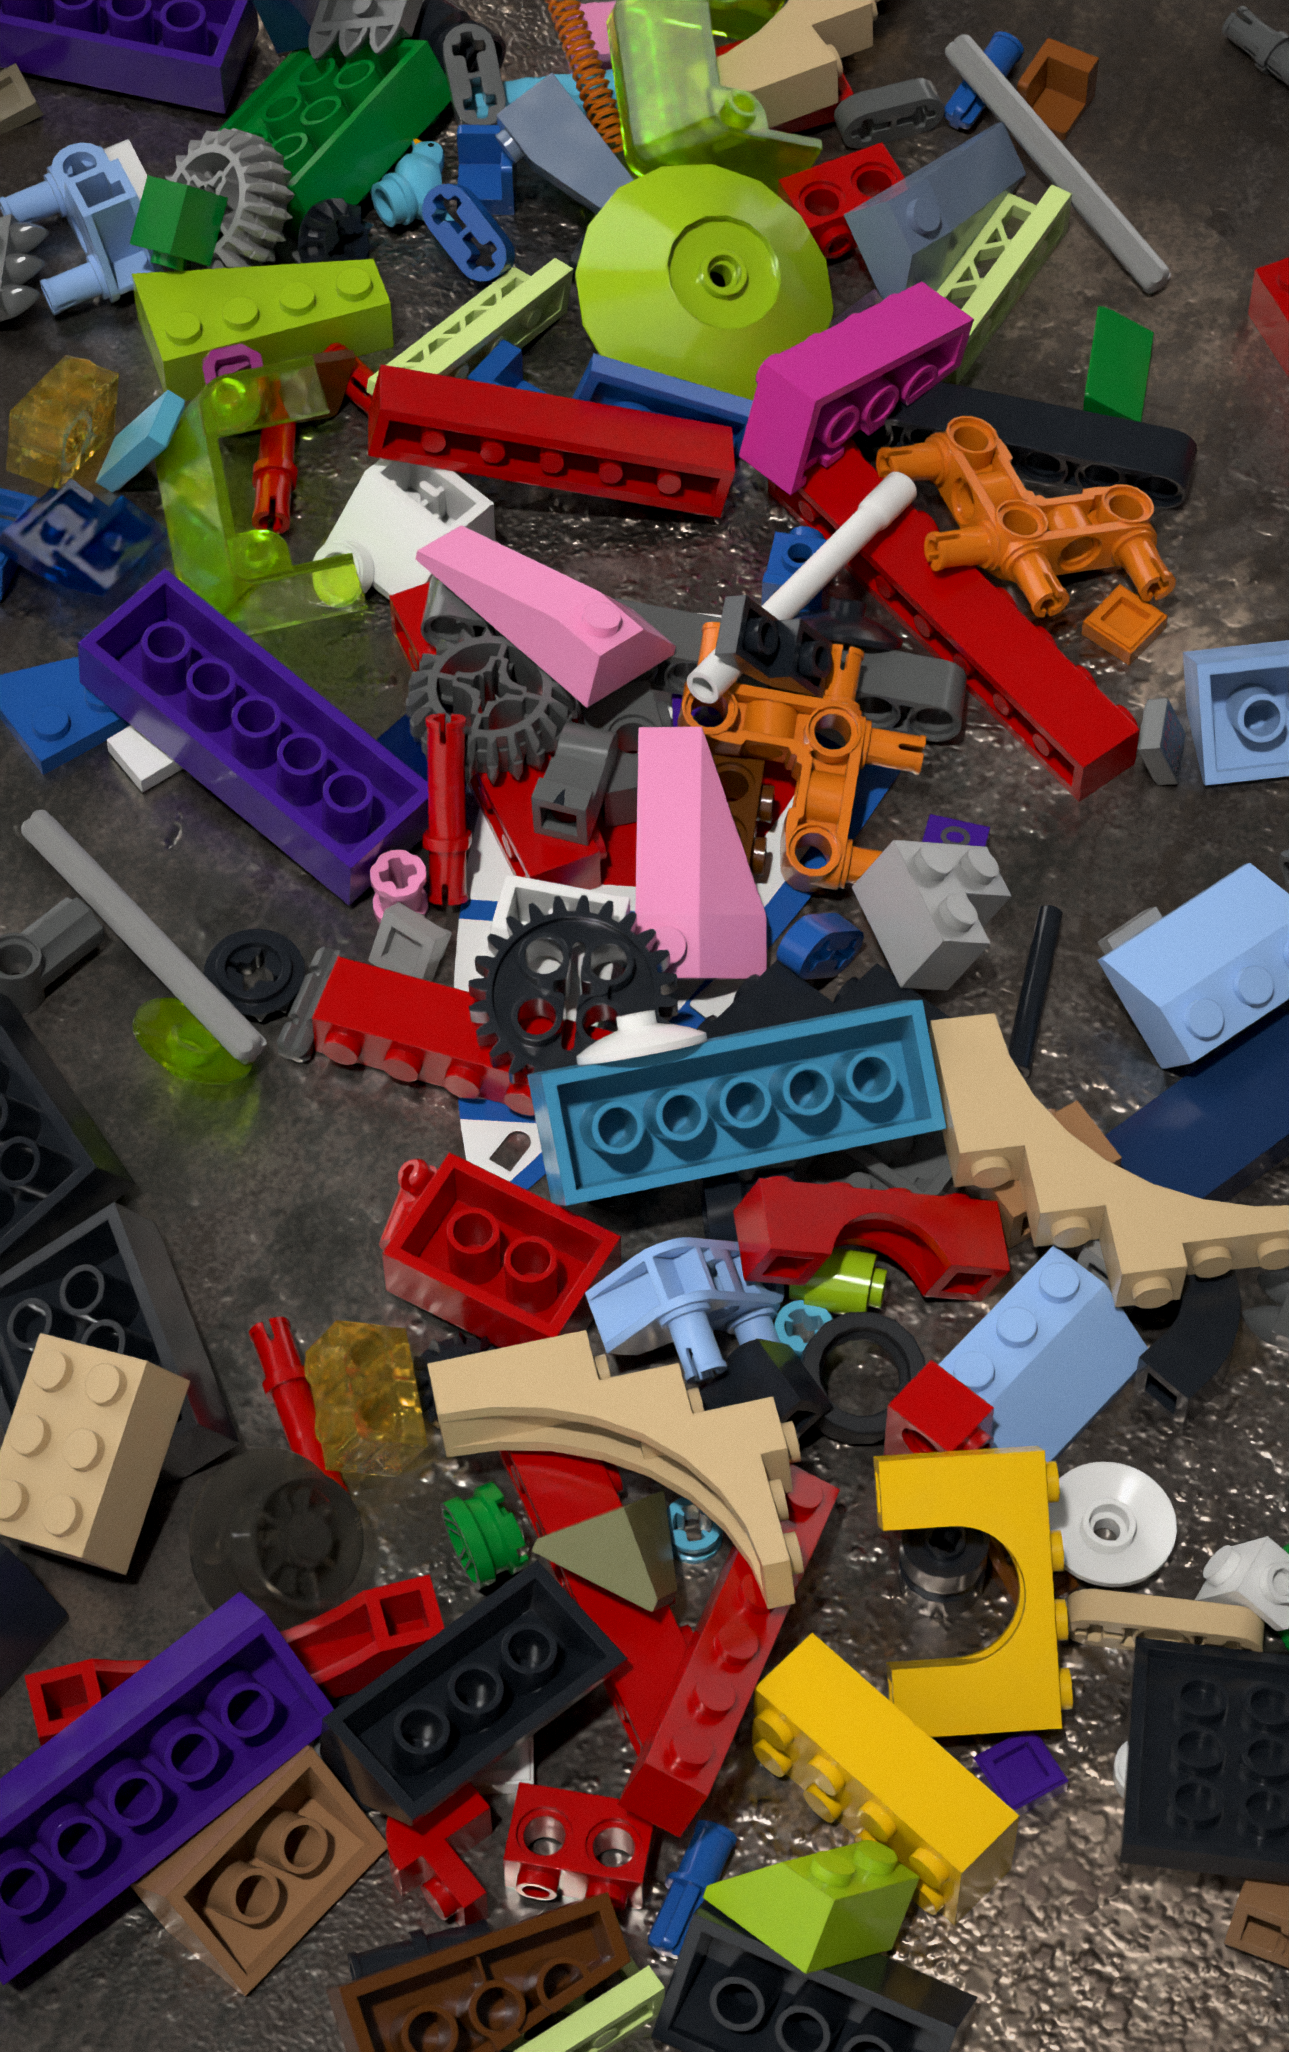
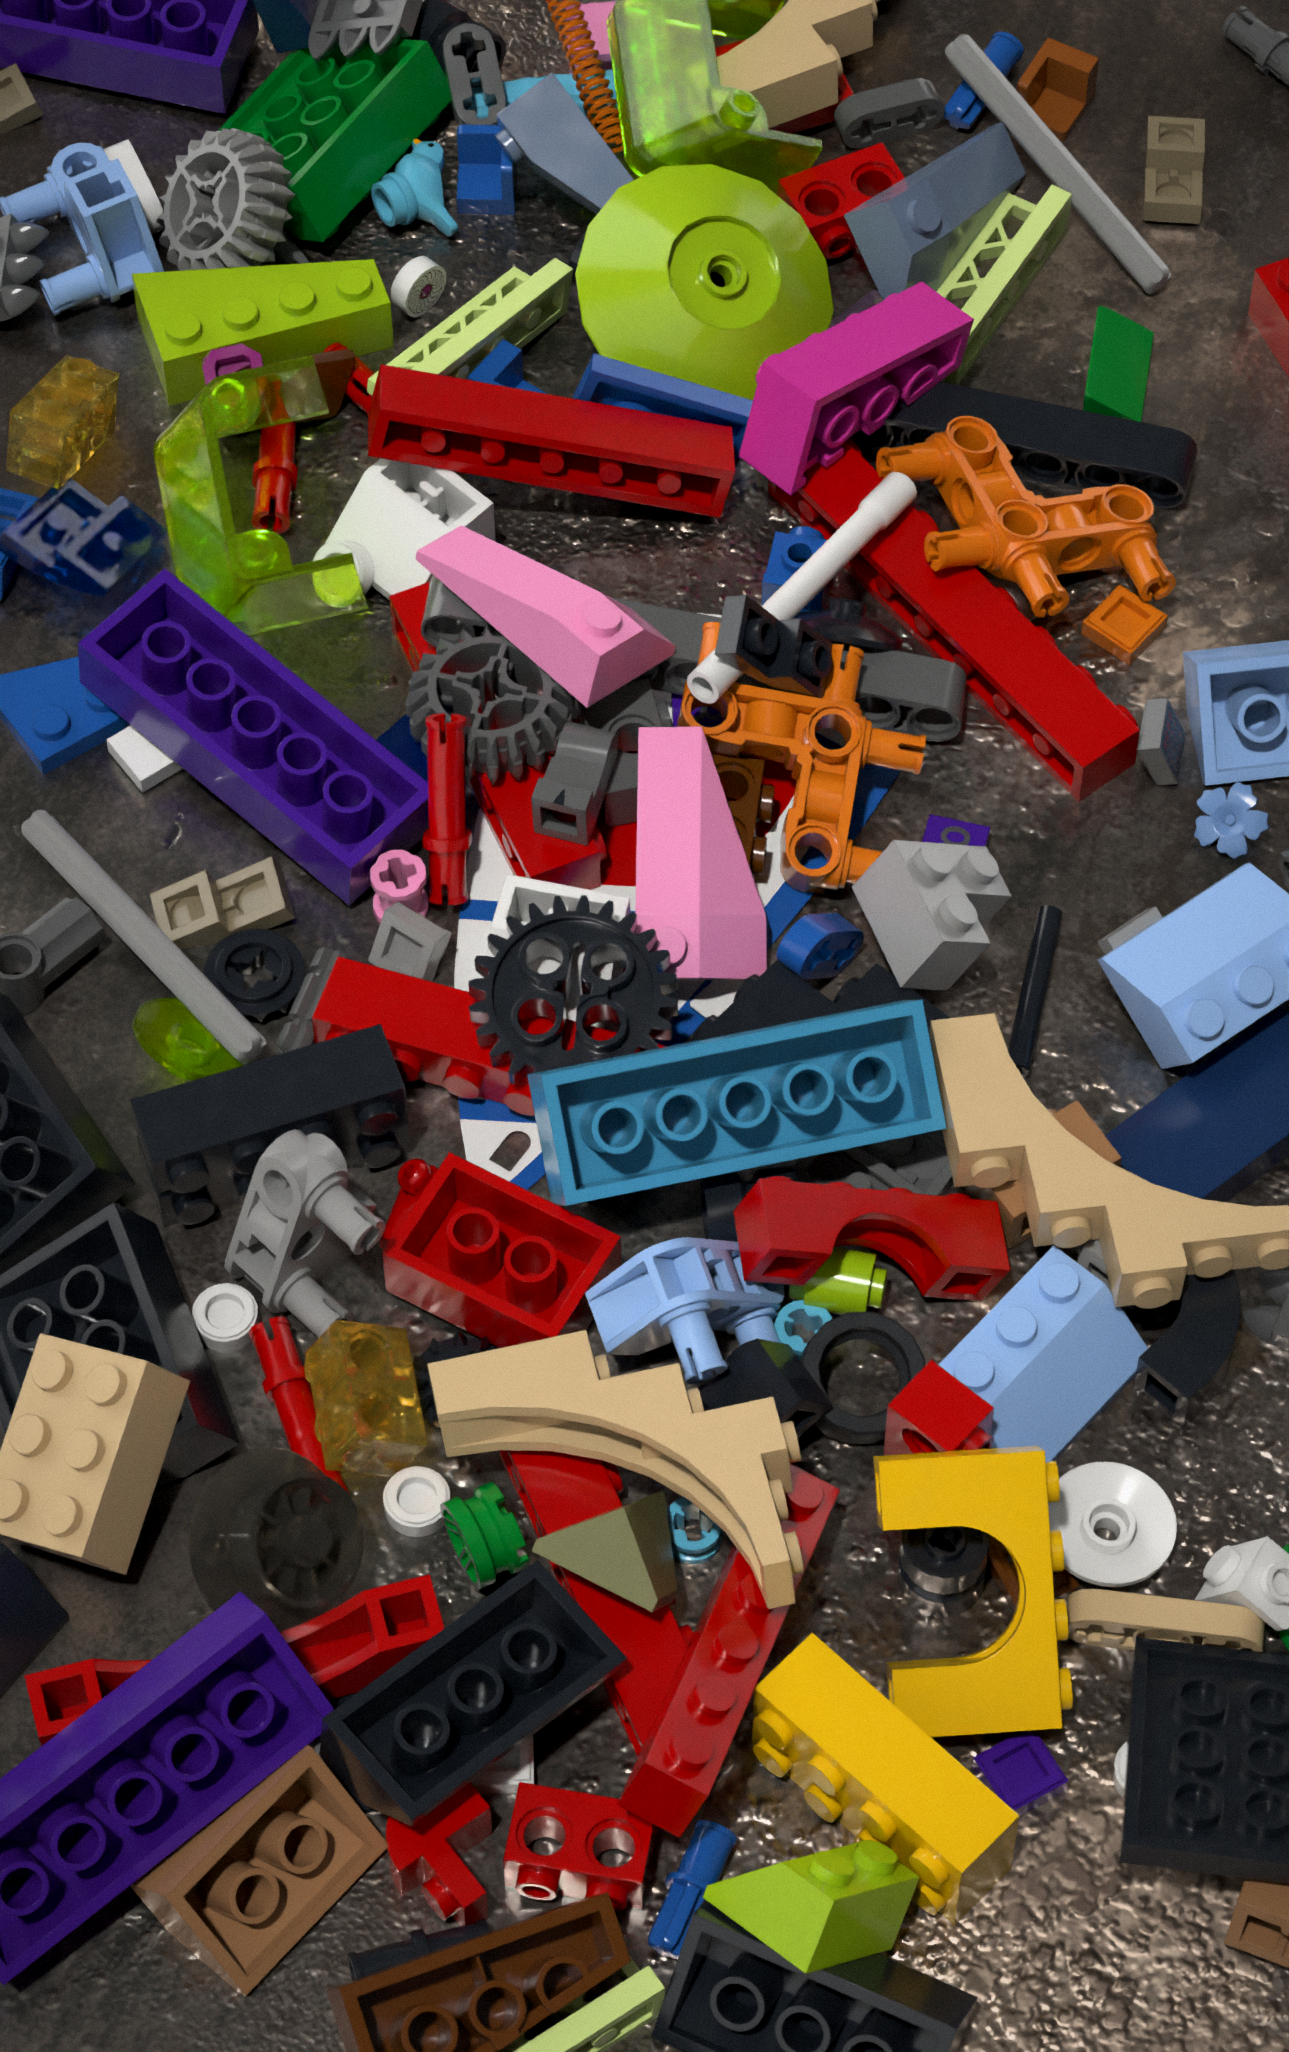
(141, 441): medium azure tile -> none
(178, 223): green brick -> none
(207, 910): none -> dark tan slope
(211, 1131): none -> black piece
(225, 1316): none -> white tile
(300, 1226): none -> light grey piece
(325, 223): black gear -> none
(414, 1501): none -> white tile
(418, 286): none -> white tile
(458, 241): blue beam -> none
(640, 1036): white dish -> none
(1174, 169): none -> dark tan slope
(1230, 819): none -> medium blue plant

